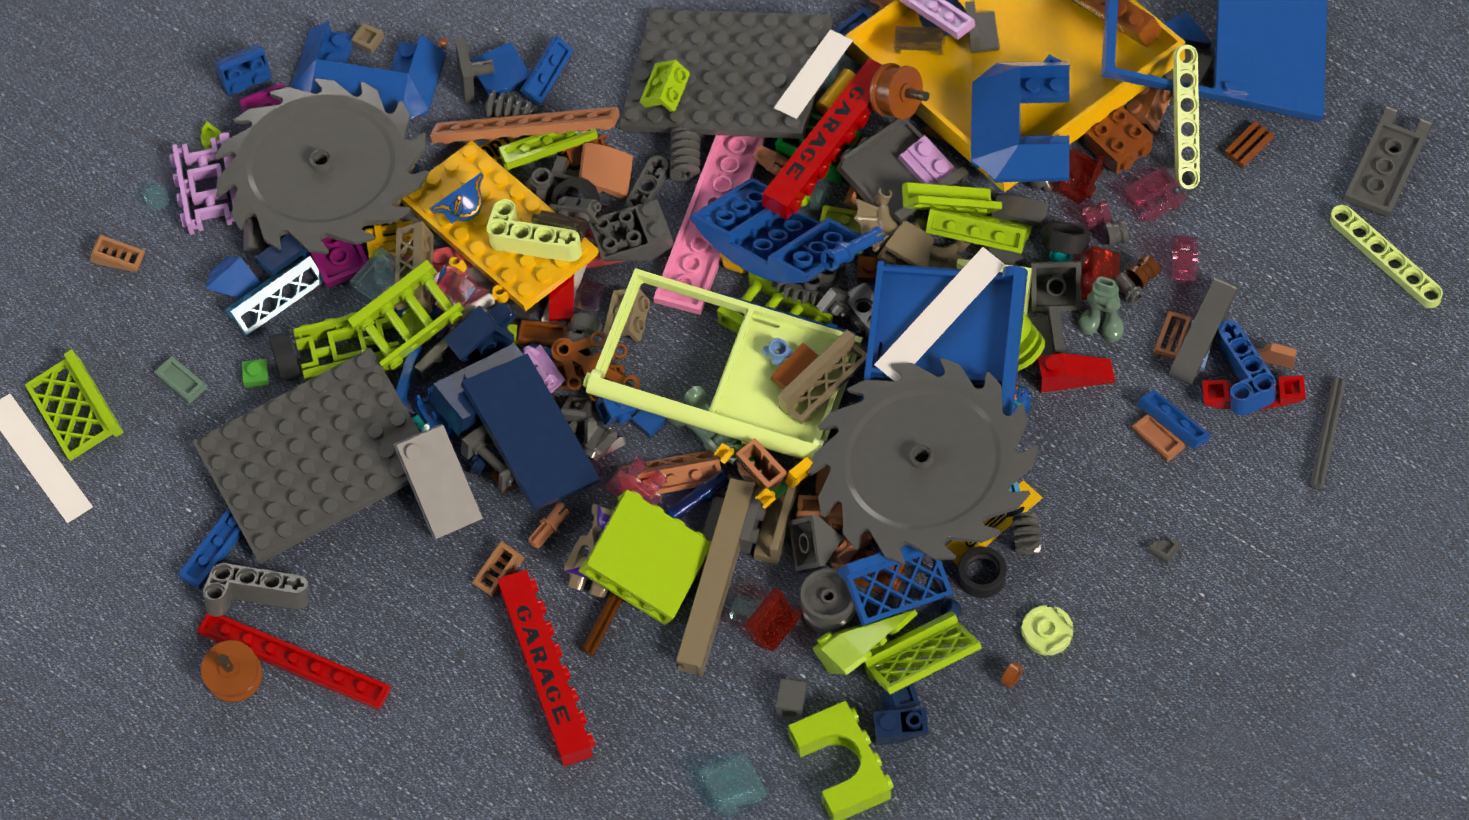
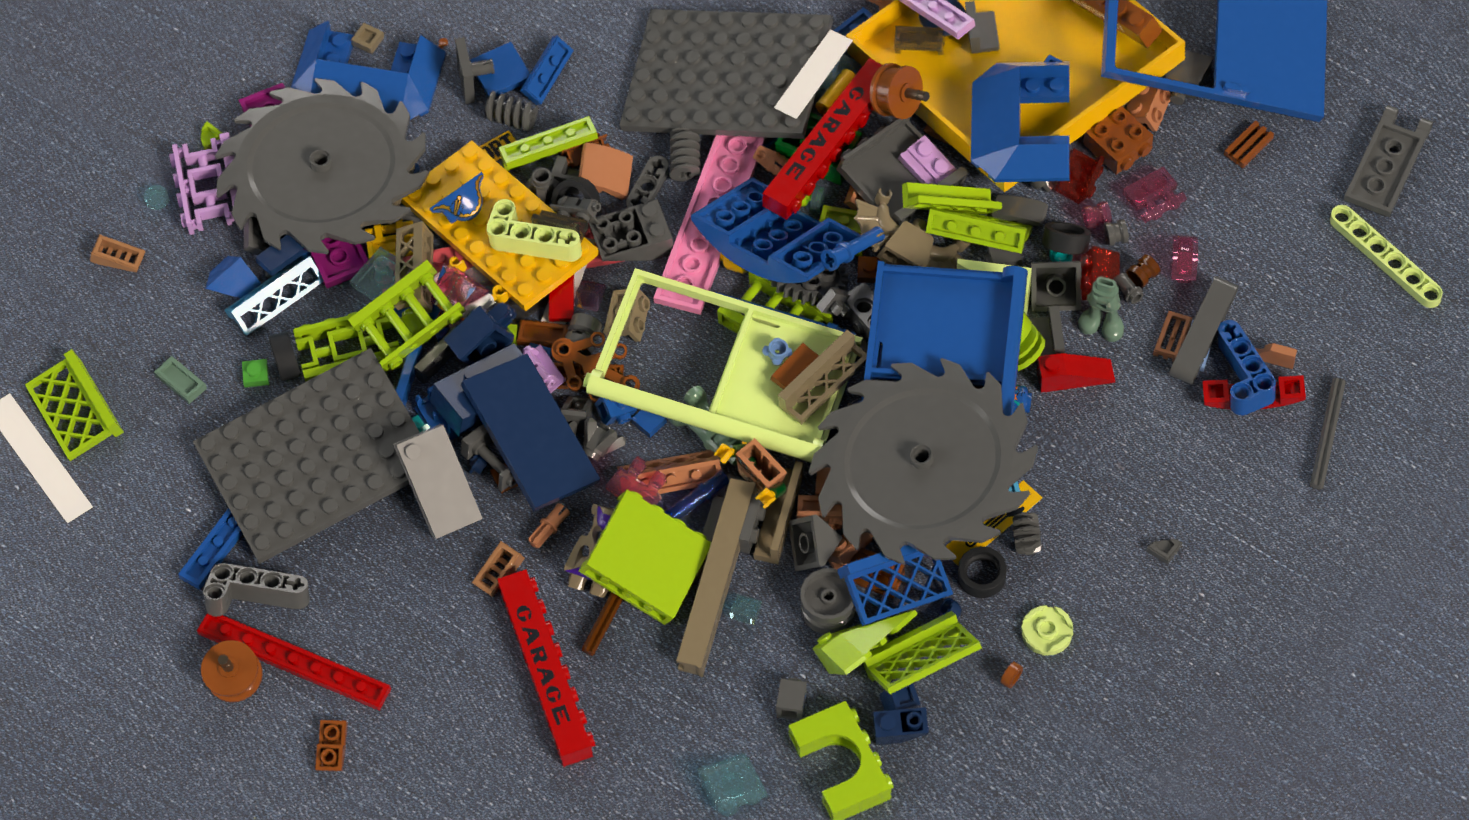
(243, 69): blue slope -> none
(331, 745): none -> dark orange slope
(525, 125): nougat plate -> none
(665, 85): lime bracket -> none
(772, 621): clear red bracket -> none
(798, 473): yellow tile -> none
(941, 312): white sticker -> none
(1158, 437): nougat tile -> none
(1174, 419): blue tile -> none
(1182, 117): yellowish green beam -> none
(1188, 30): blue tile -> none

